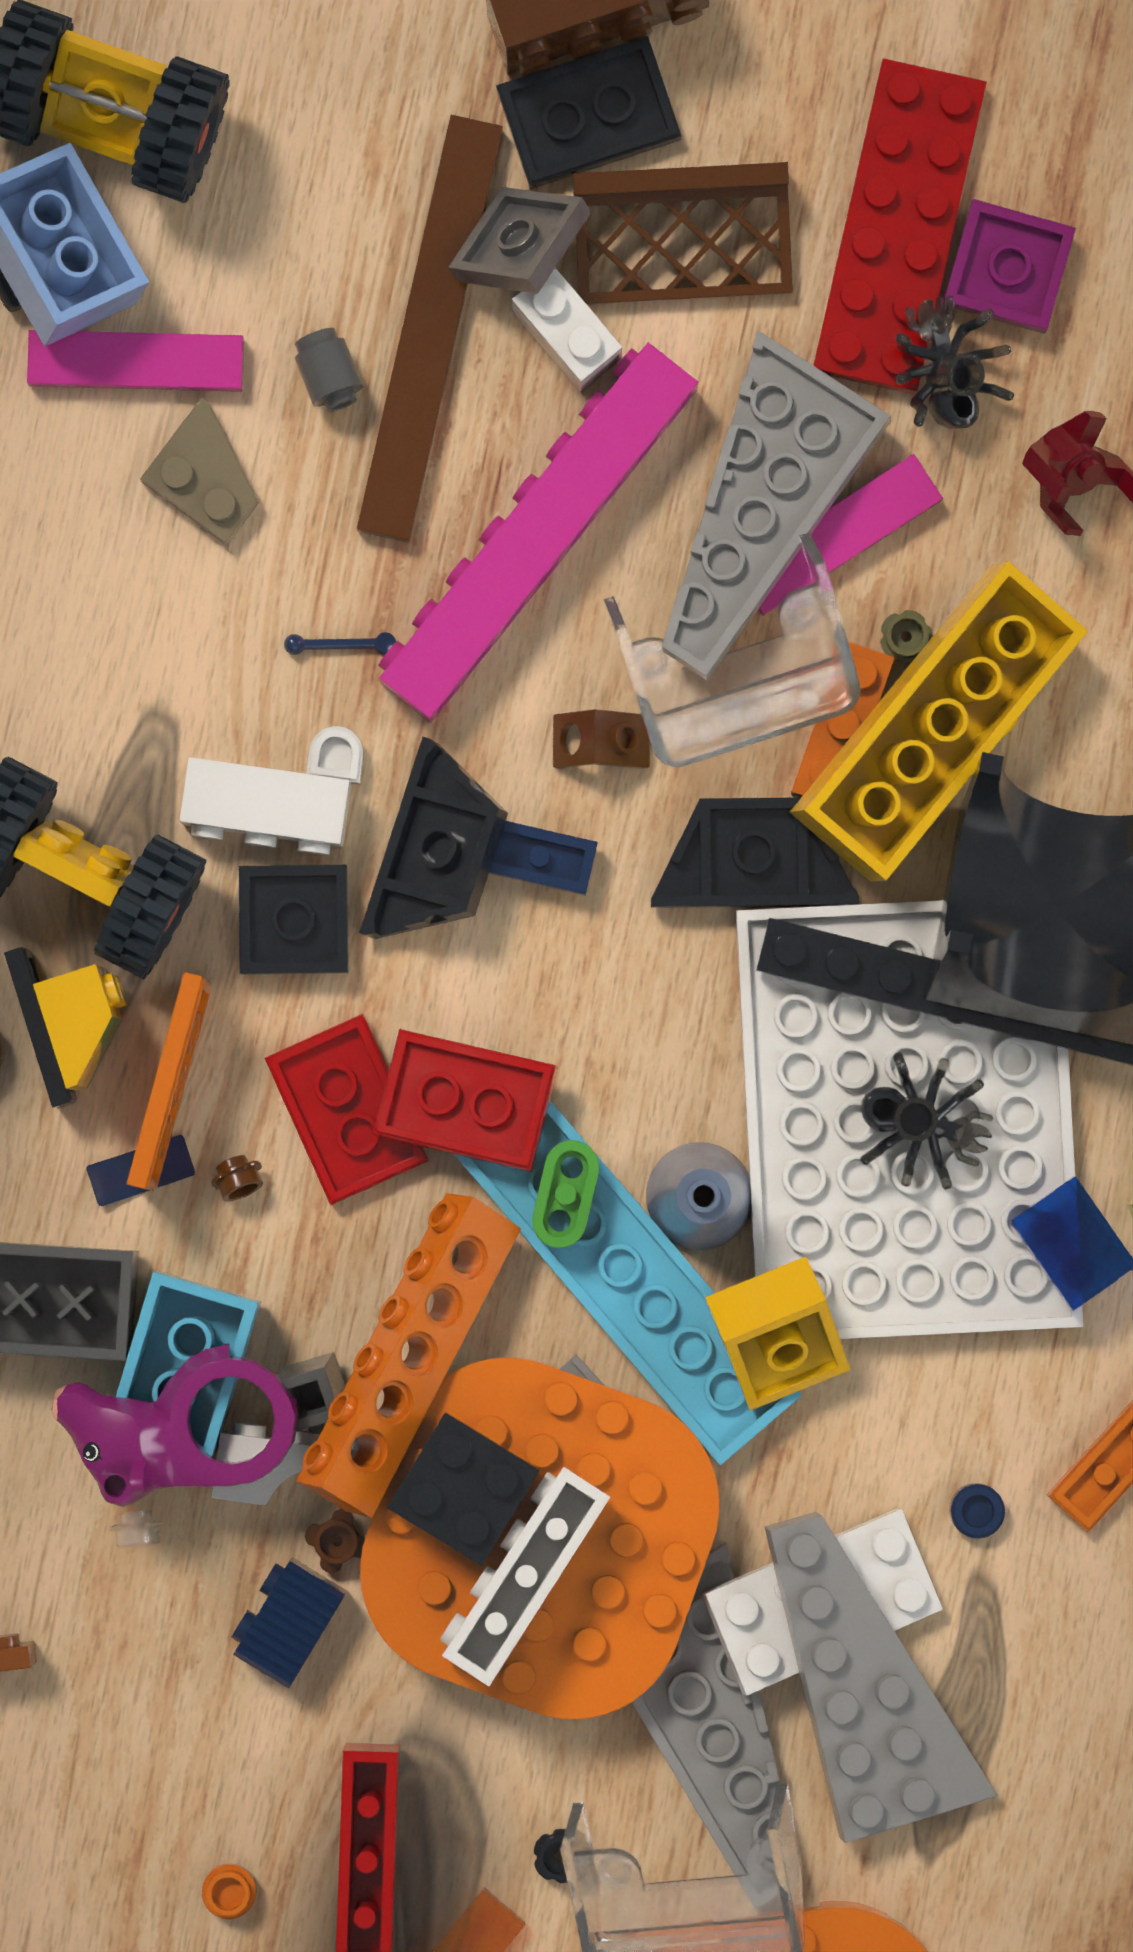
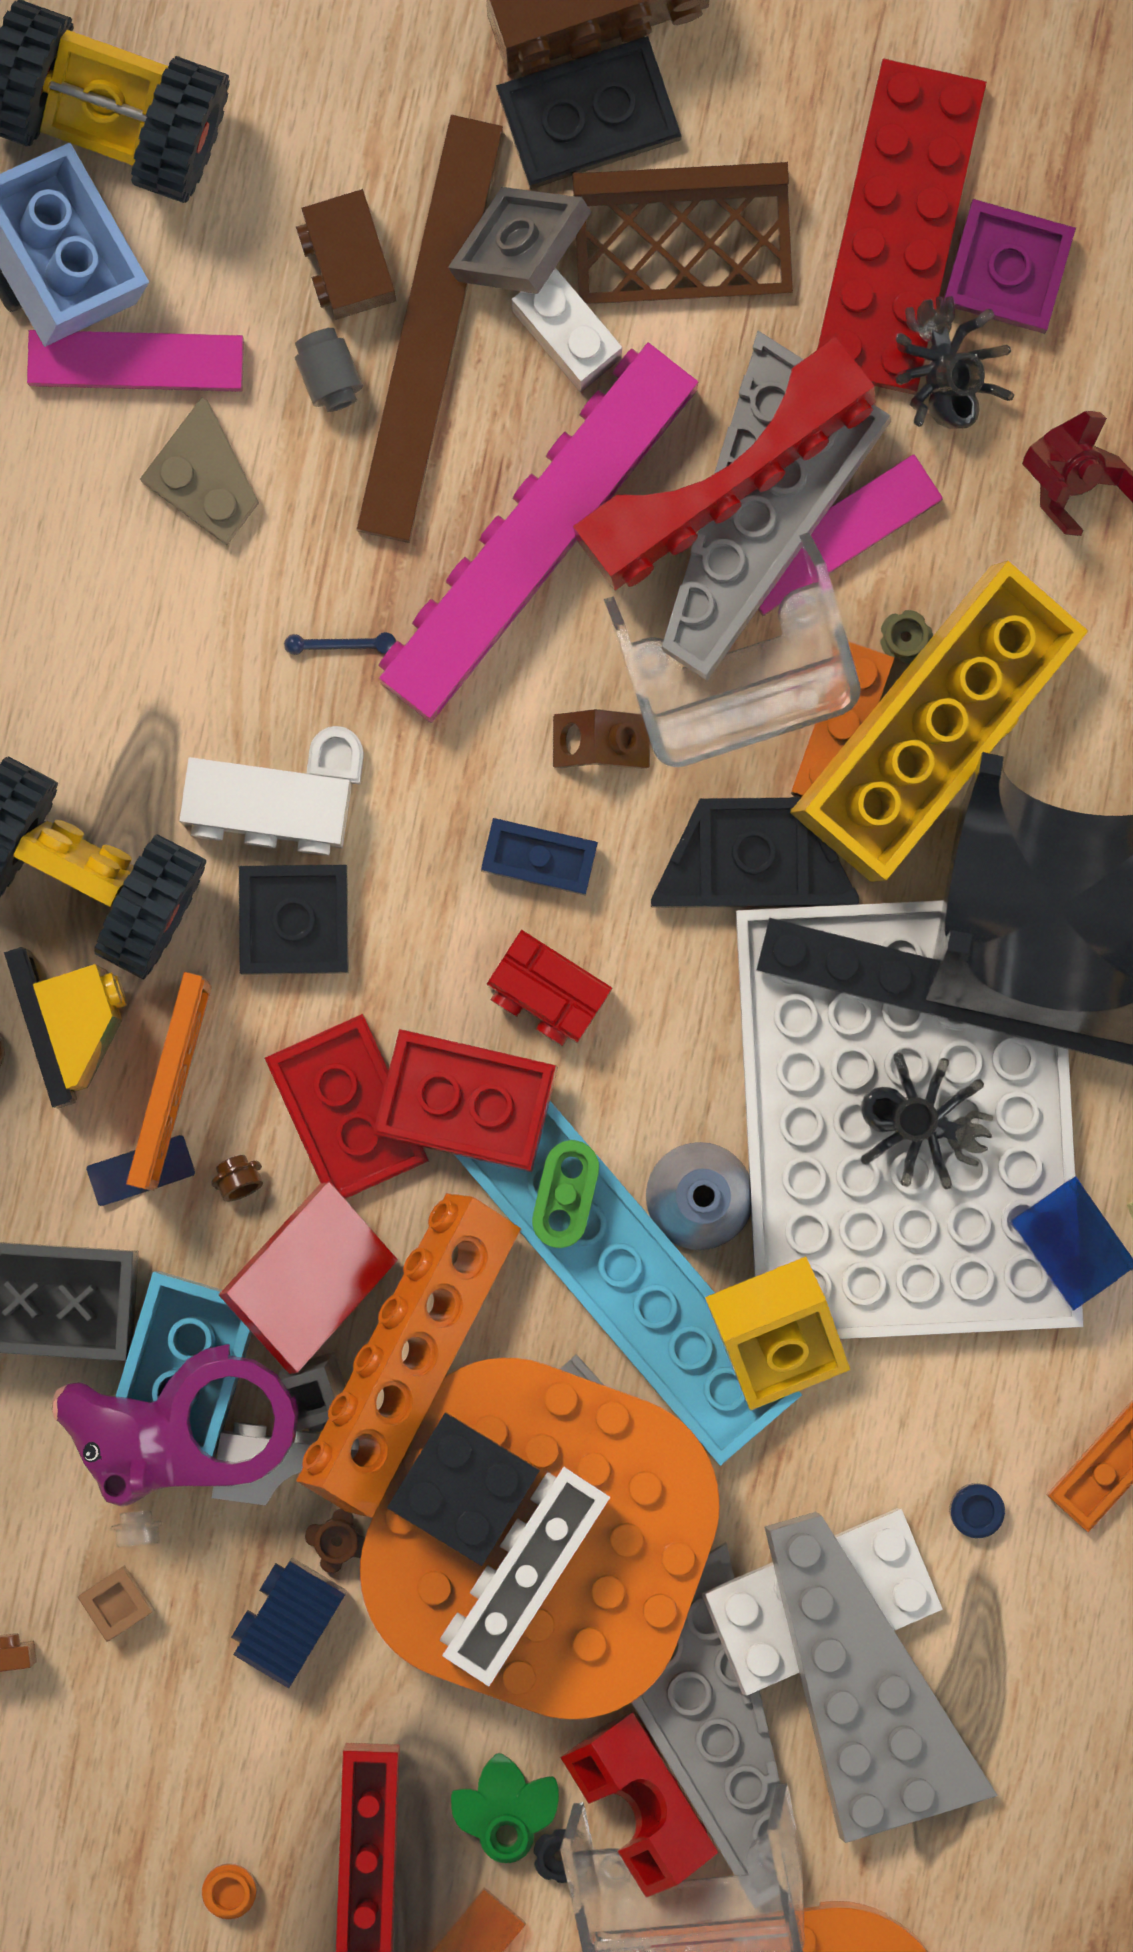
(115, 1603): none -> medium nougat plate
(308, 1277): none -> tile
(347, 253): none -> reddish brown brick
(436, 848): black wing -> none
(505, 1800): none -> green plate
(548, 988): none -> red brick
(640, 529): none -> red arch
(667, 1835): none -> red arch

